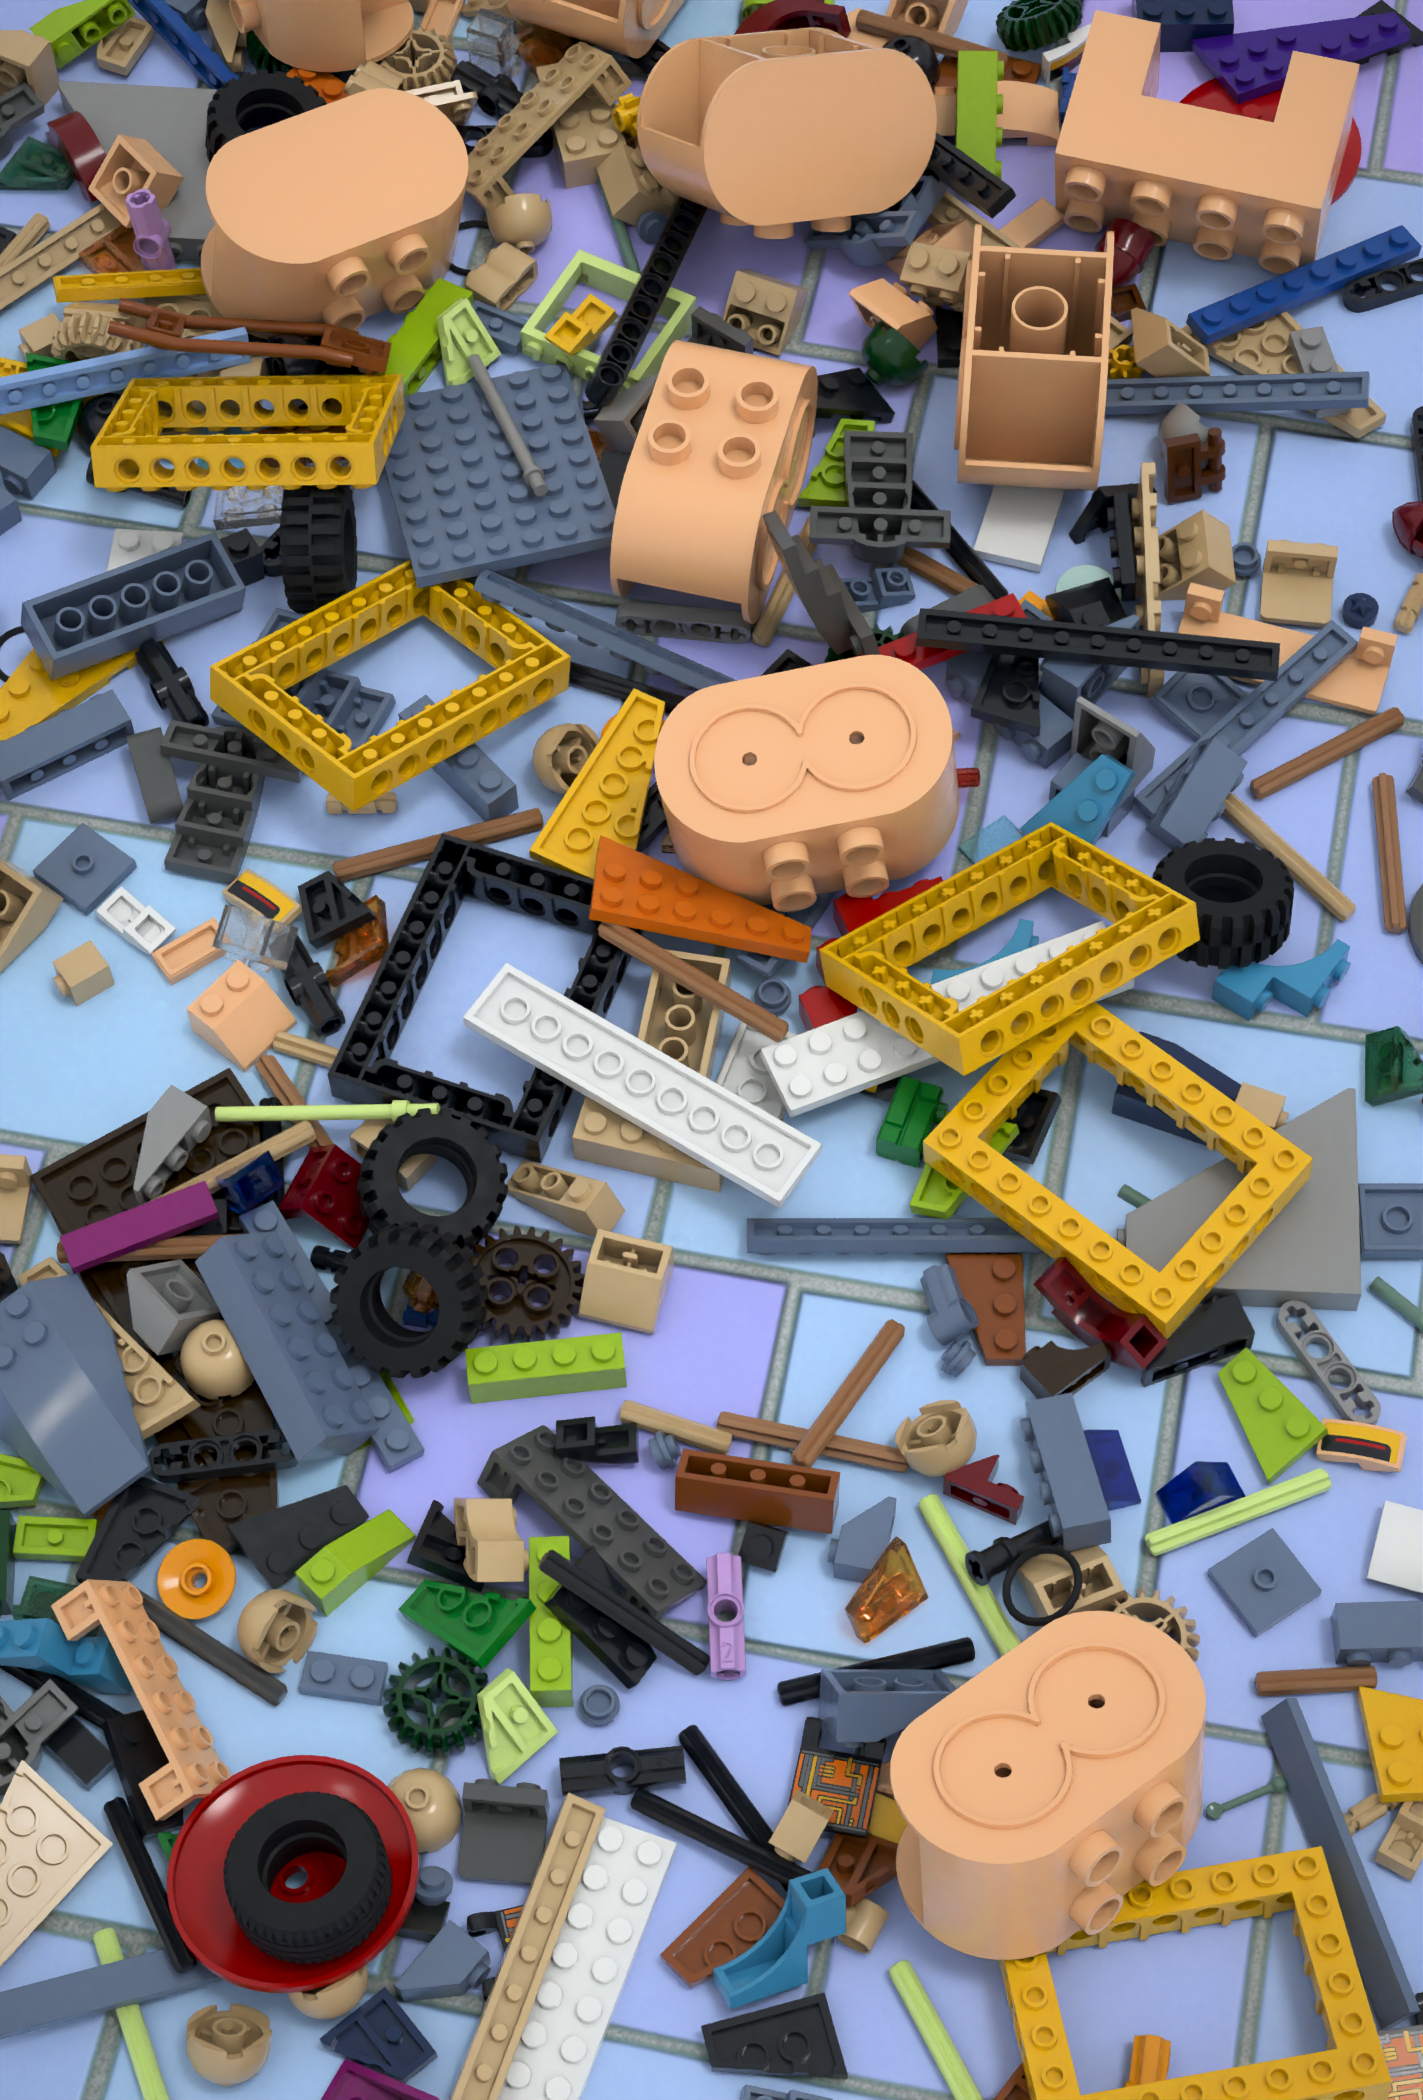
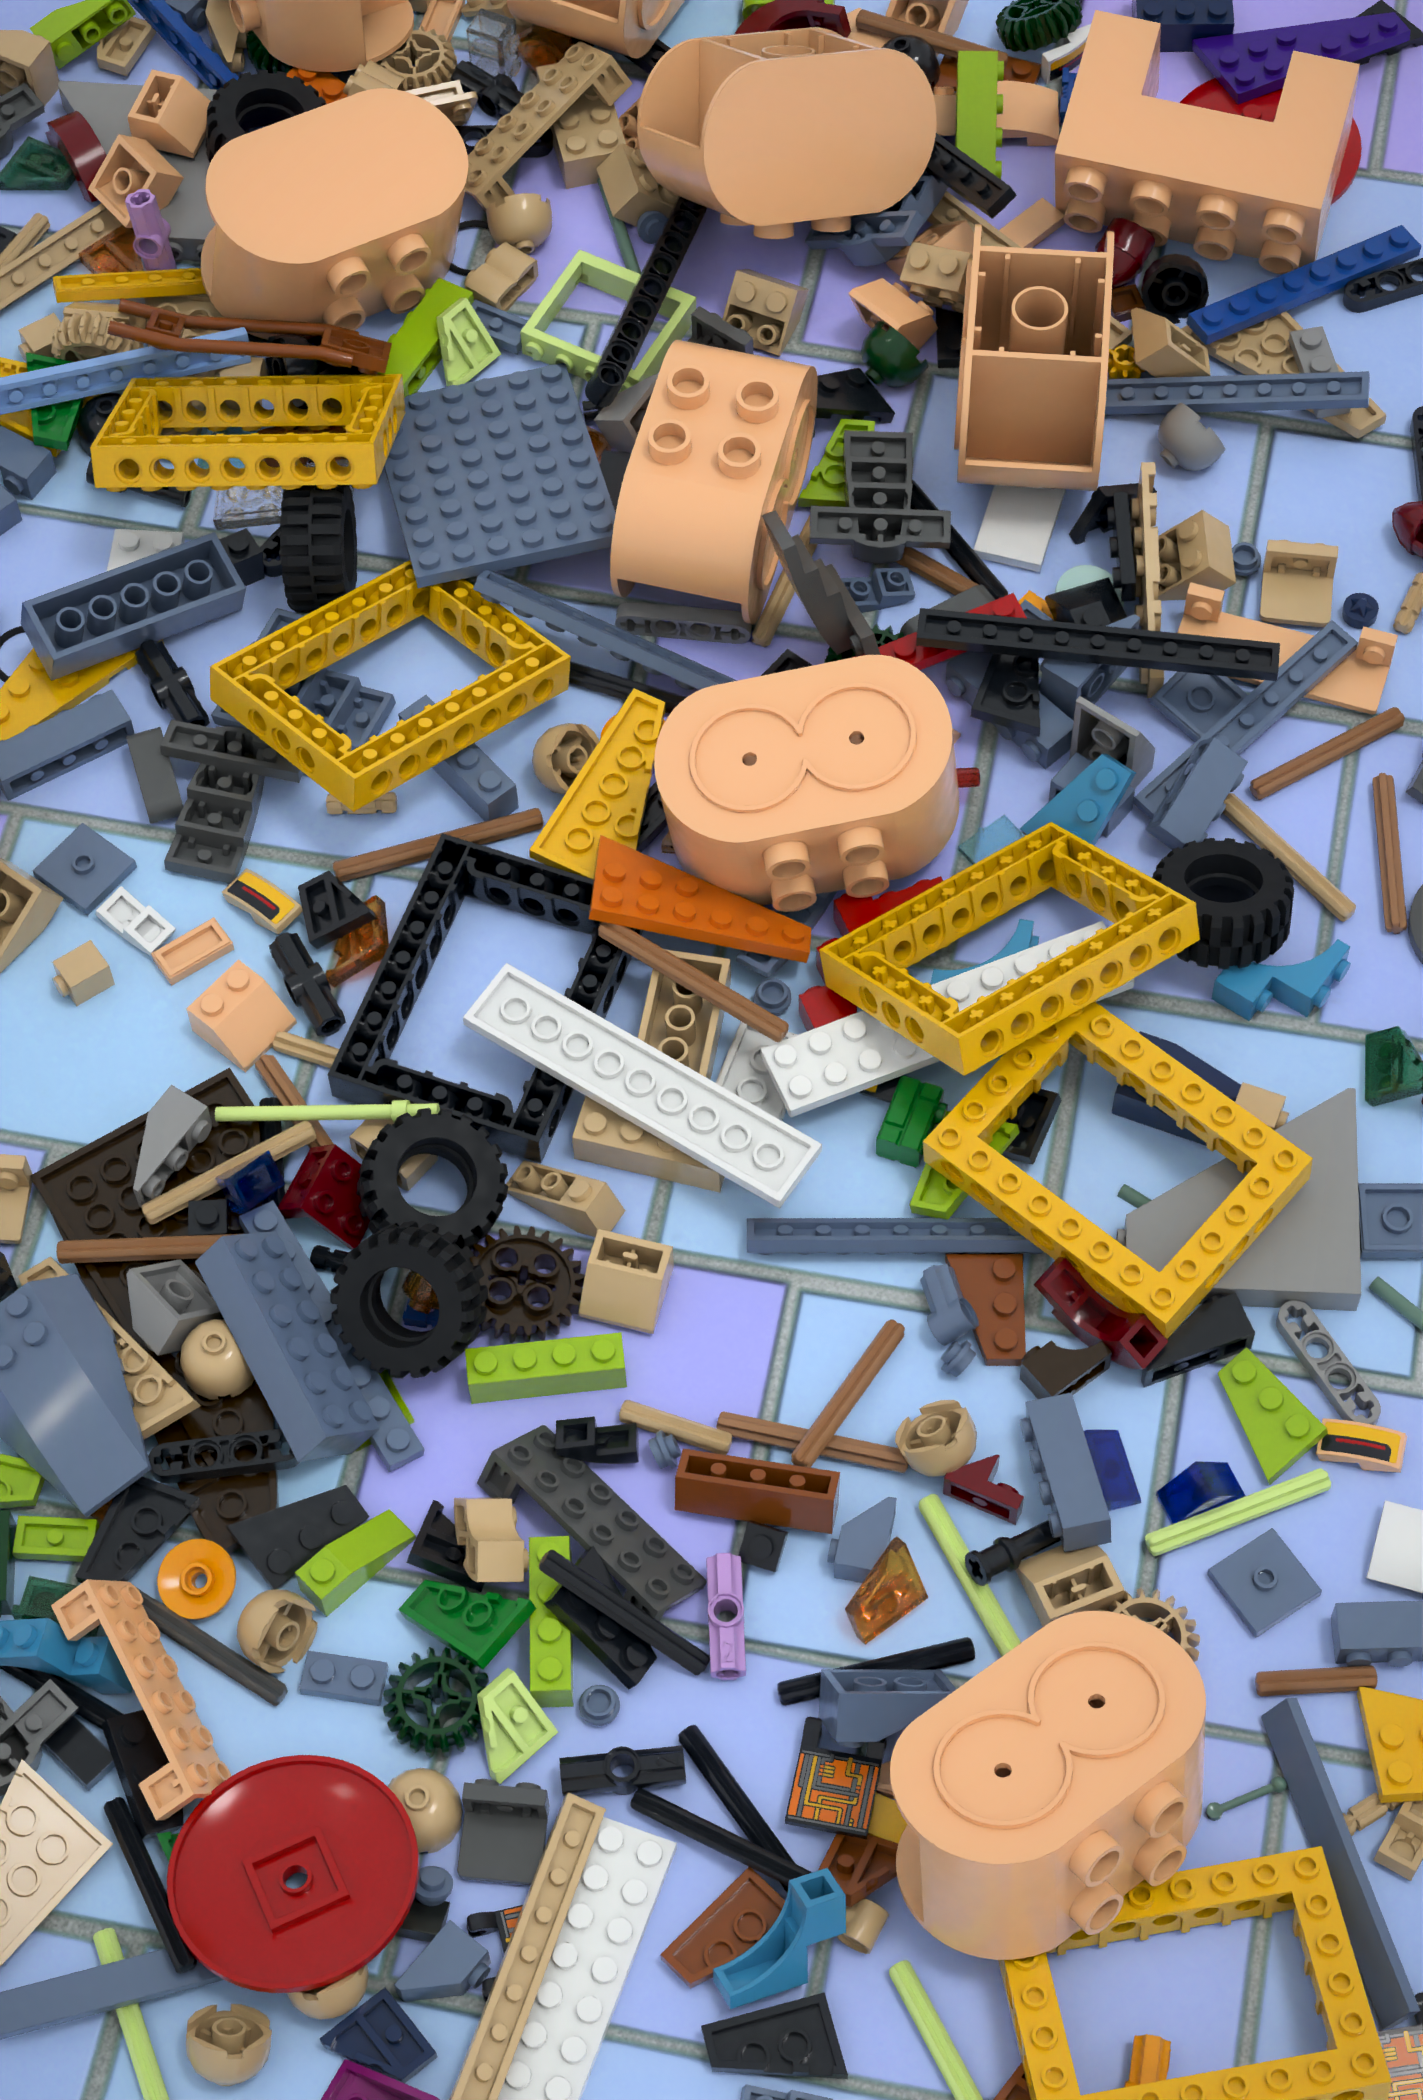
(139, 1227): magenta tile -> none
(170, 114): none -> light nougat slope
(255, 938): clear brick -> none
(319, 1927): black tyre -> none
(533, 474): light grey bar -> none
(581, 328): yellow slope -> none
(626, 114): yellow gear -> none
(800, 1827): tan brick -> none
(1006, 1589): black tyre -> none
(1174, 287): none -> black cylinder
(1183, 465): reddish brown plate -> none

